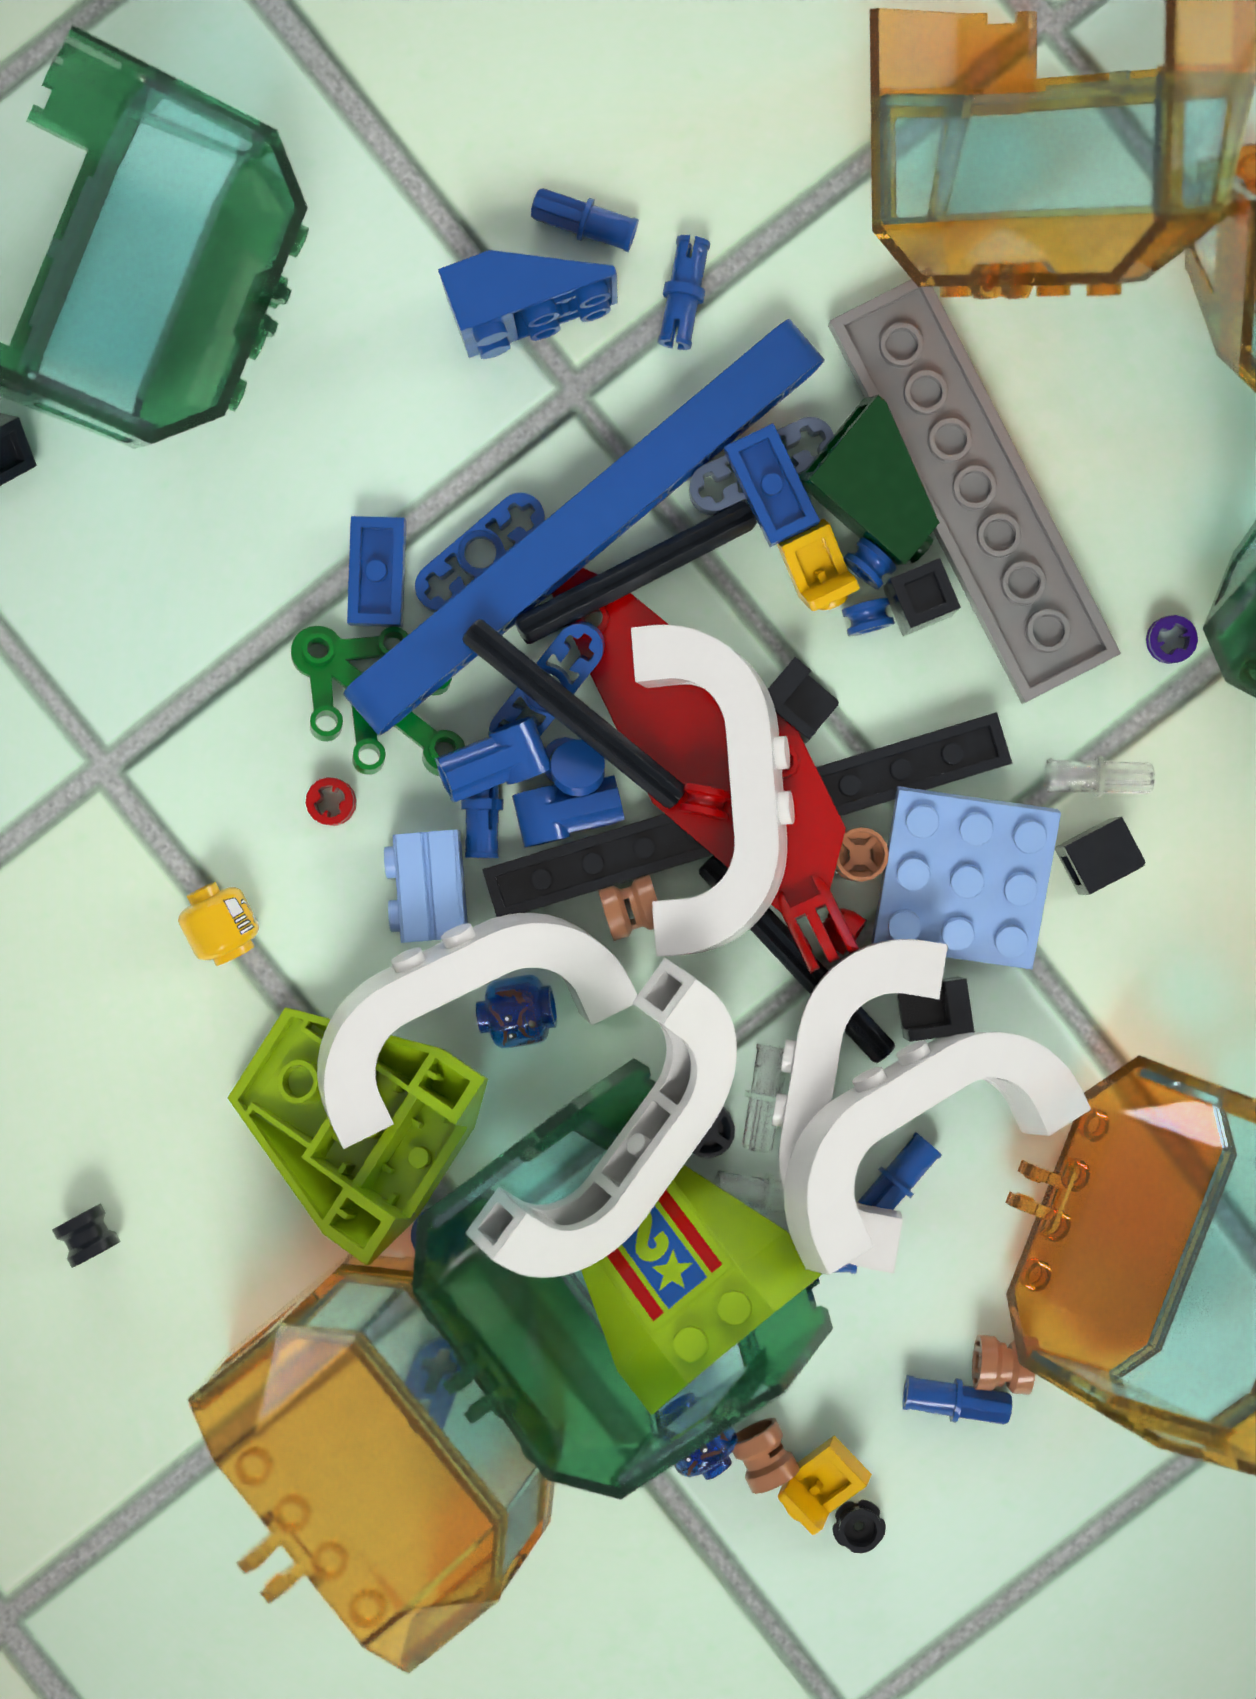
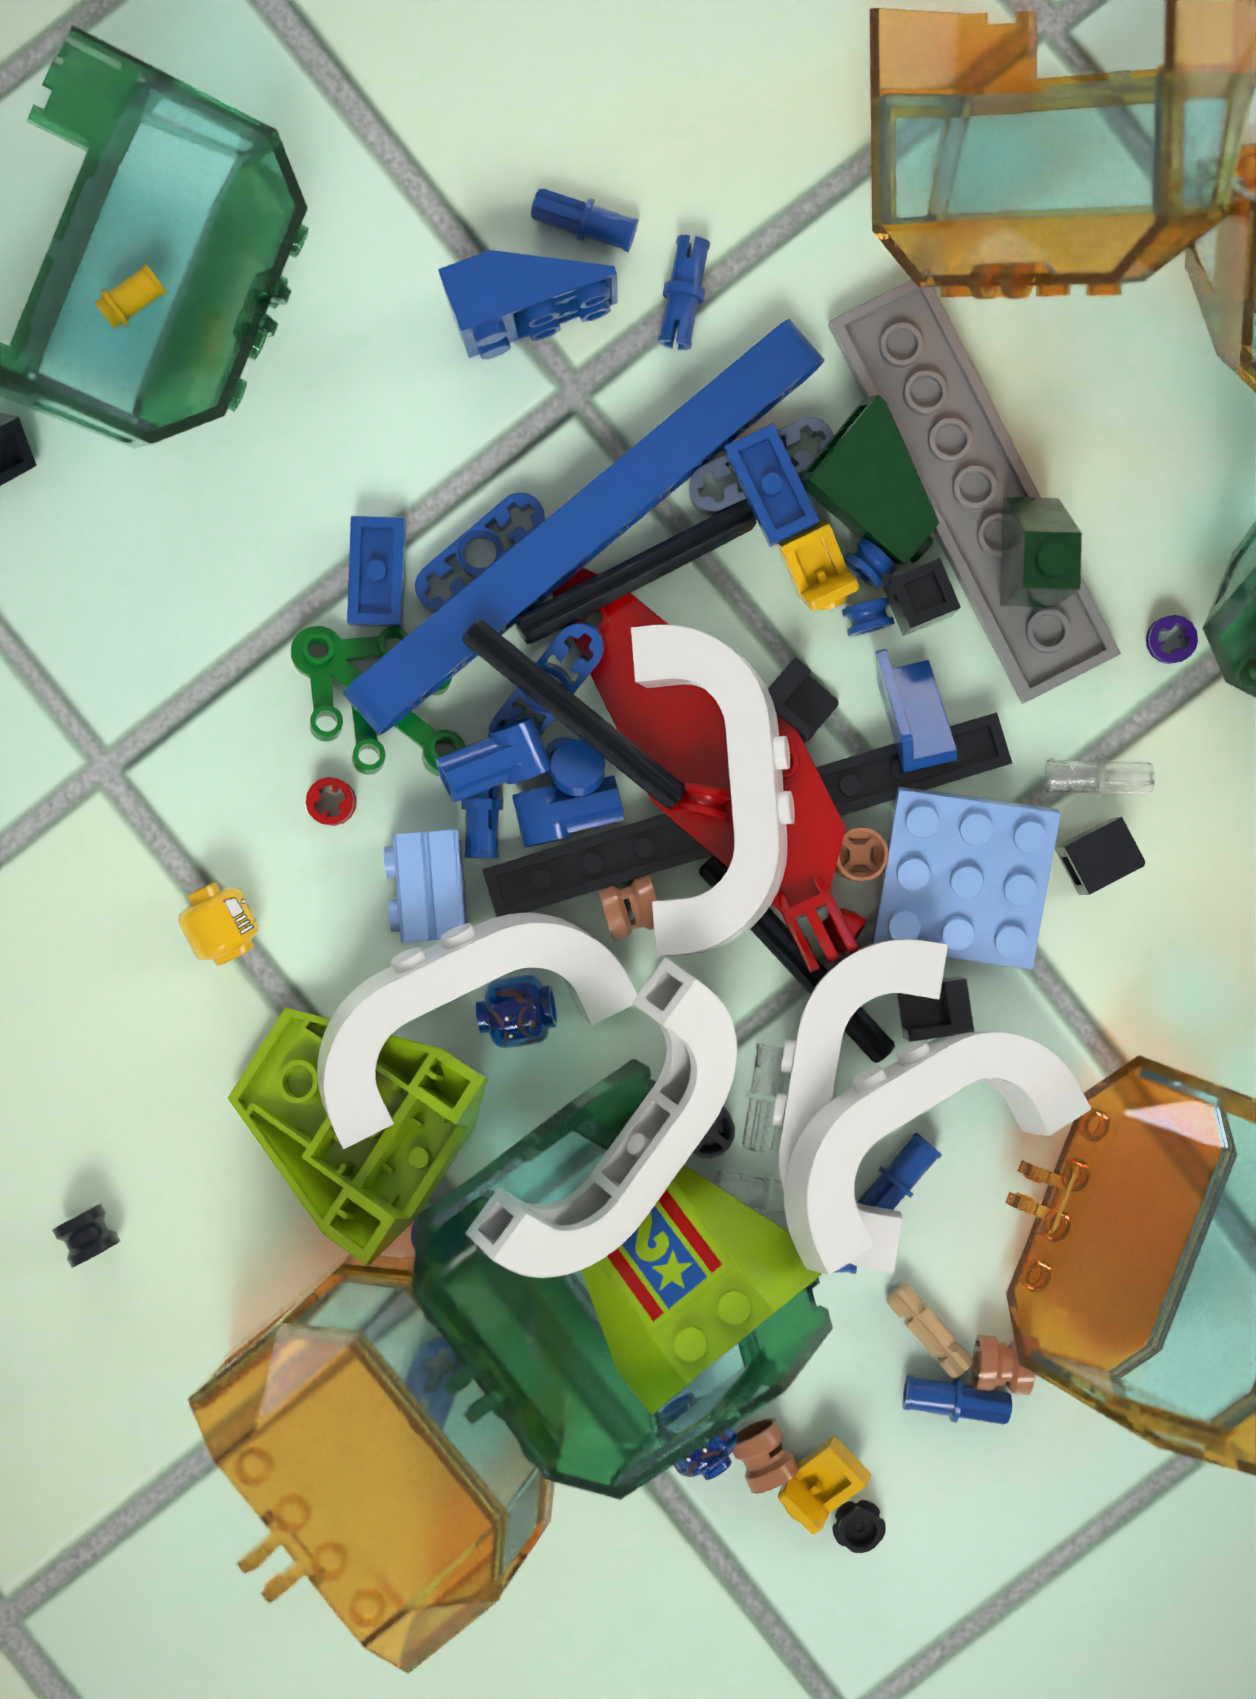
(130, 297): none -> yellow pin
(915, 713): none -> panel
(929, 1330): none -> tan axle
(1038, 553): none -> dark green slope

